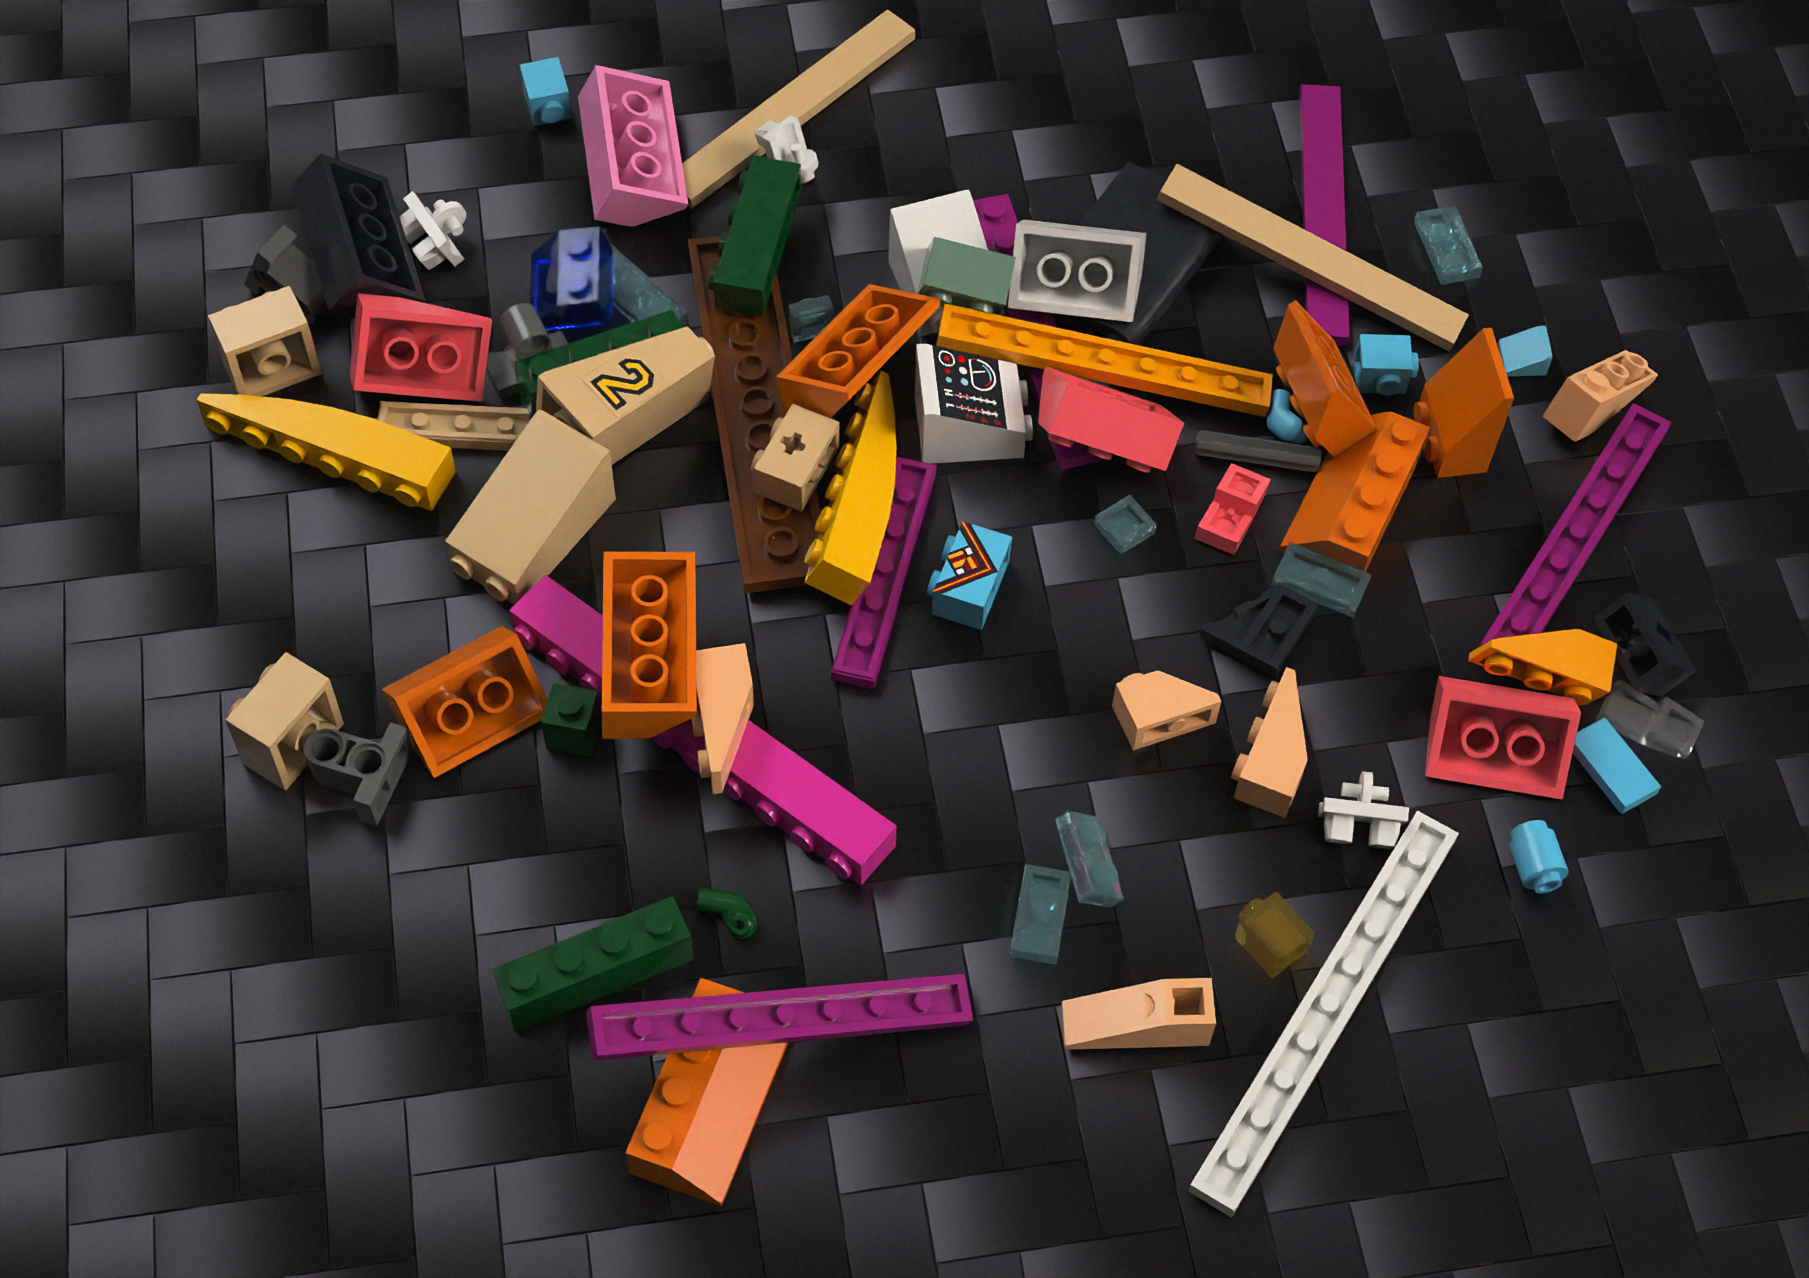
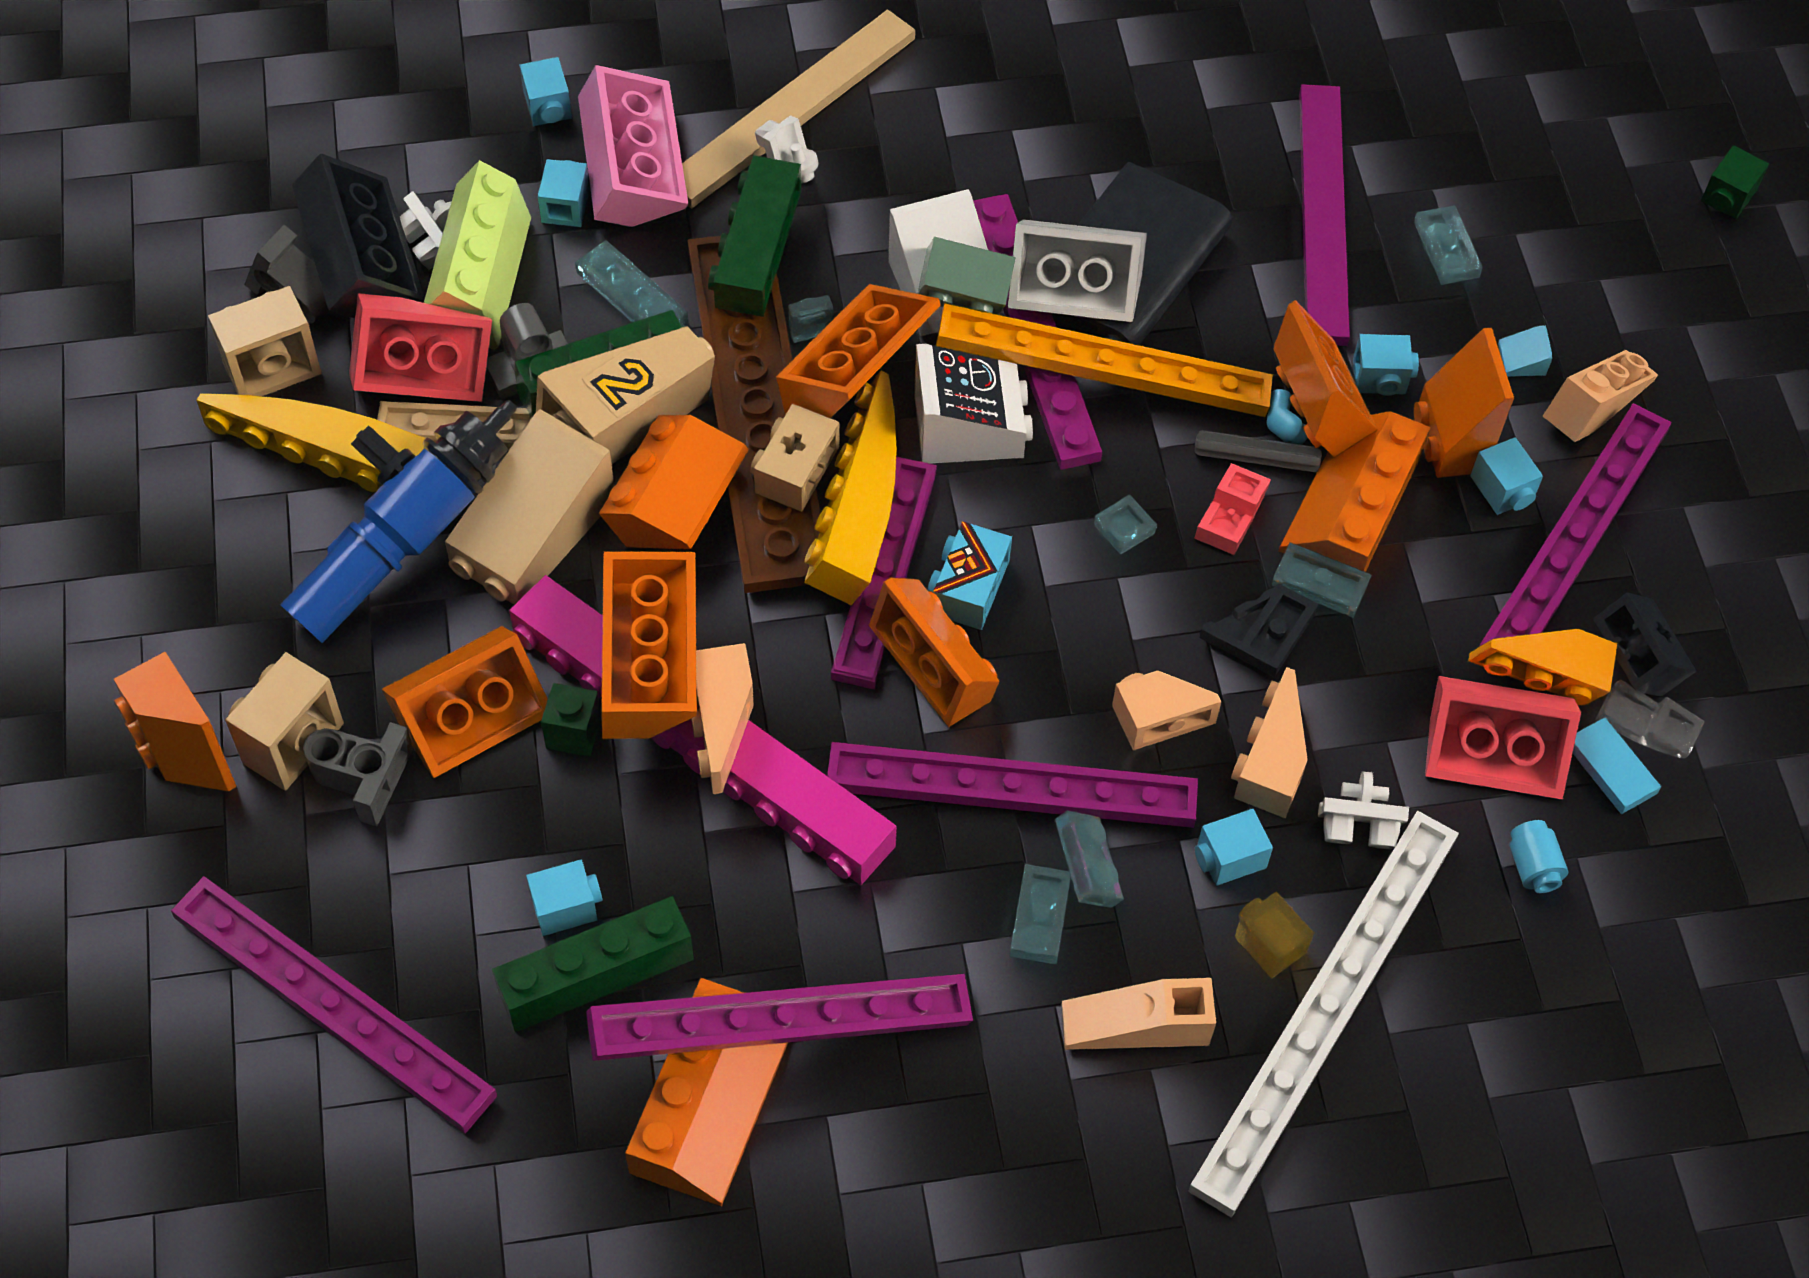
(171, 726): none -> orange slope
(335, 1004): none -> magenta plate
(402, 517): none -> blue piece
(481, 247): none -> yellowish green slope
(563, 192): none -> medium azure brick
(564, 897): none -> medium azure brick
(573, 279): clear blue slope -> none
(672, 483): none -> orange slope
(733, 909): dark green arm -> none
(932, 649): none -> orange slope
(1014, 784): none -> magenta plate
(1107, 421): coral slope -> none
(1233, 847): none -> medium azure brick
(1313, 257): tan tile -> none
(1506, 476): none -> medium azure brick
(1734, 182): none -> dark green brick

